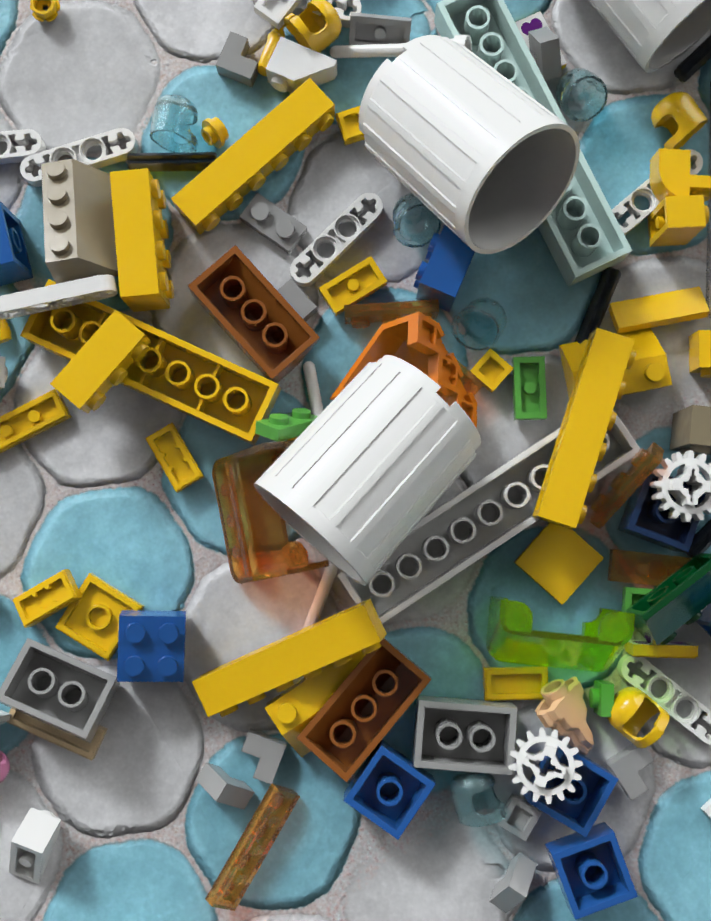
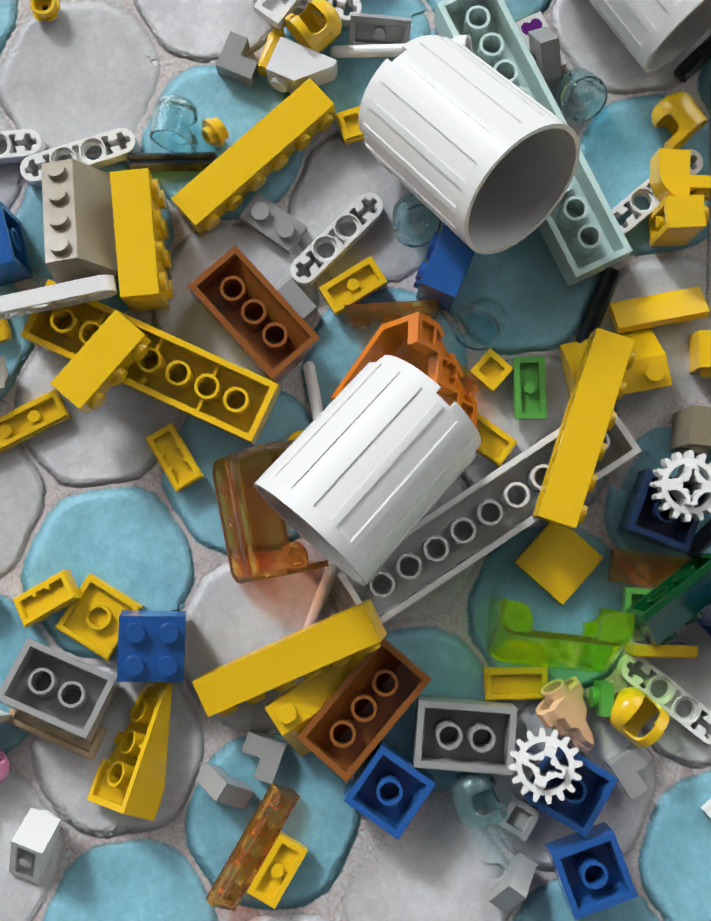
(136, 770): none -> yellow wedge
(277, 870): none -> yellow plate
(285, 426): bright green plate -> none
(494, 442): none -> yellow tile
(625, 484): clear orange plate -> none

